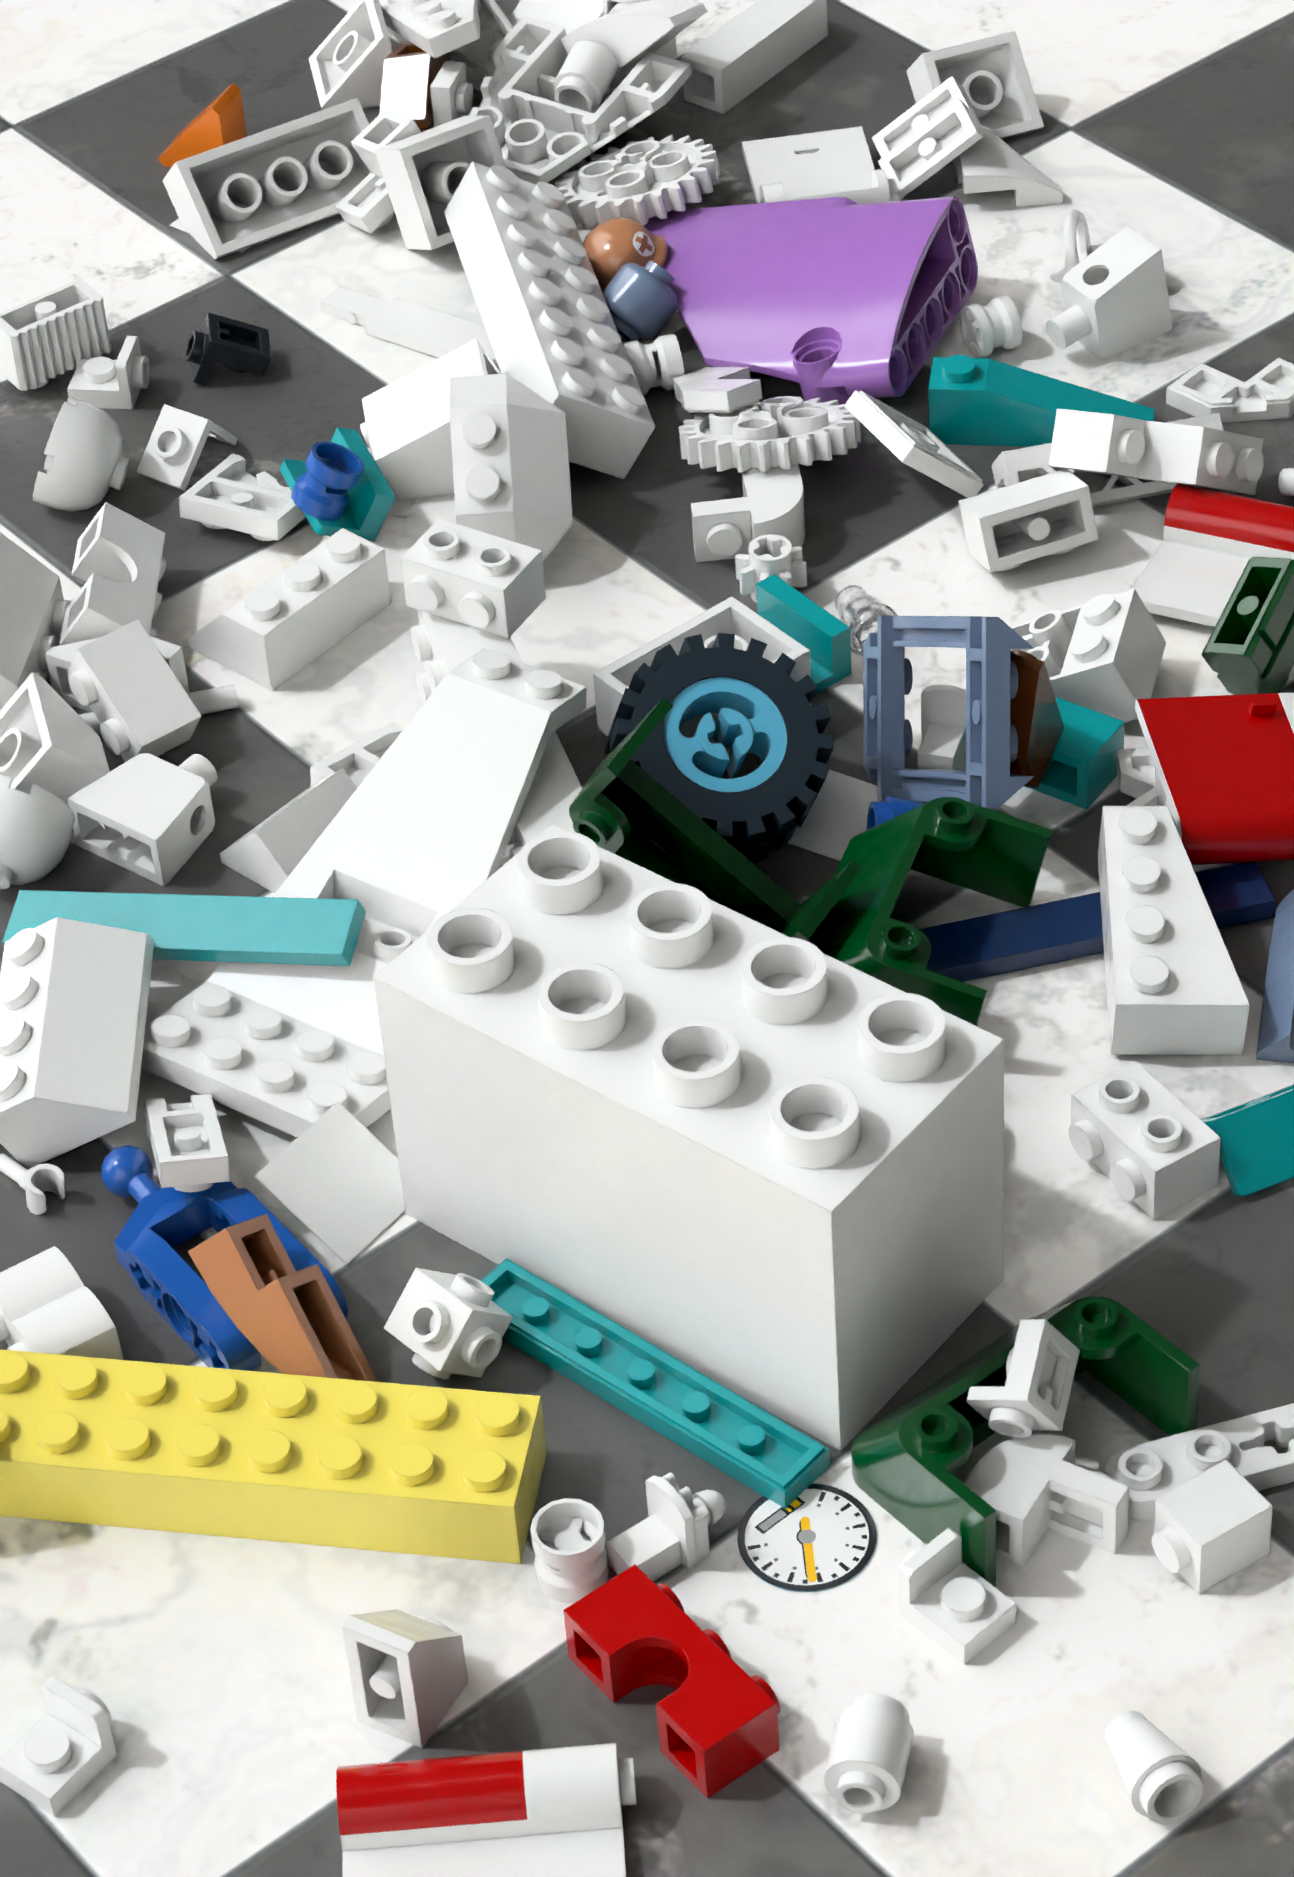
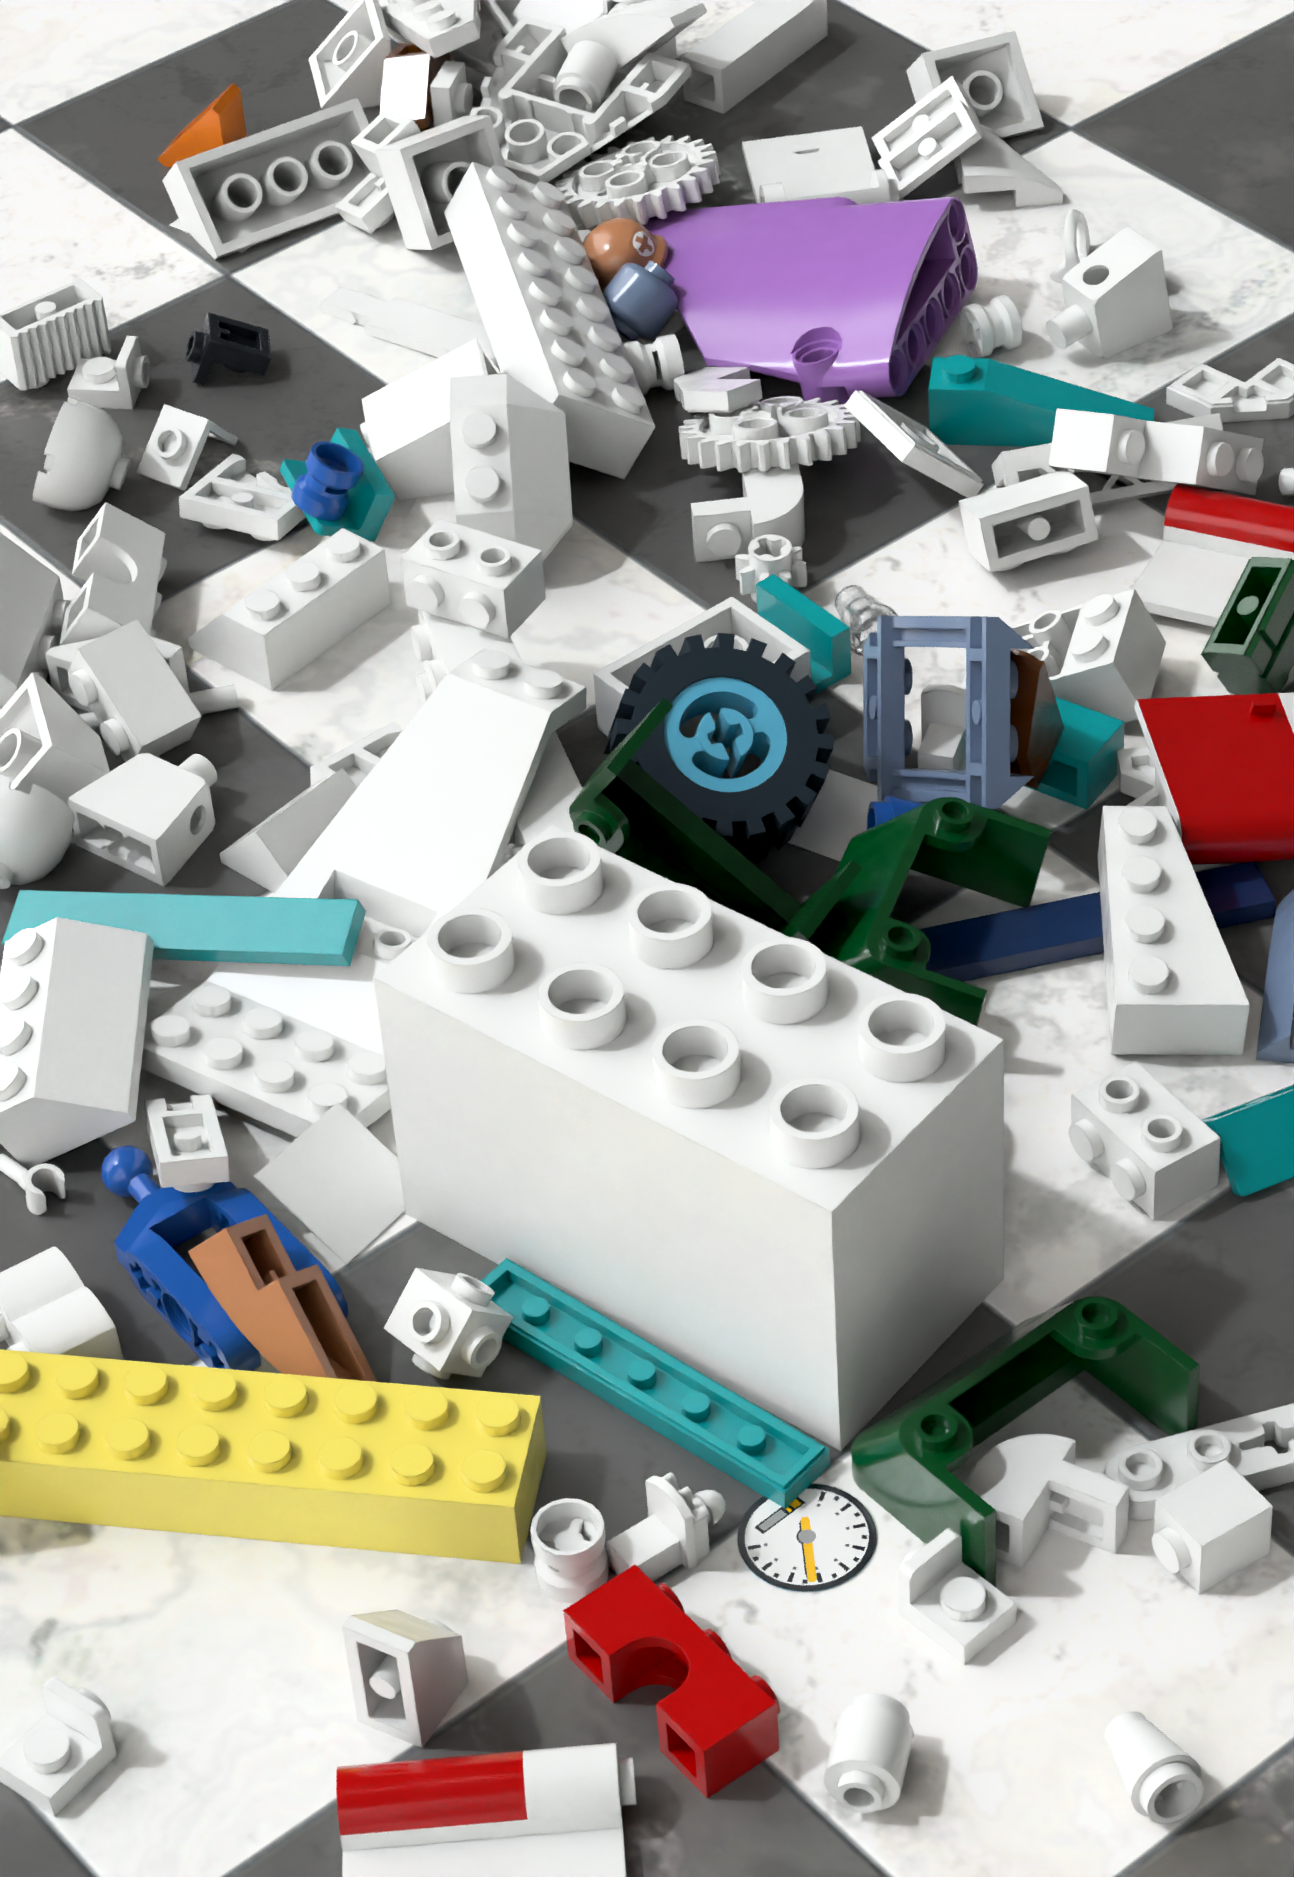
(1036, 1385): white bracket -> none

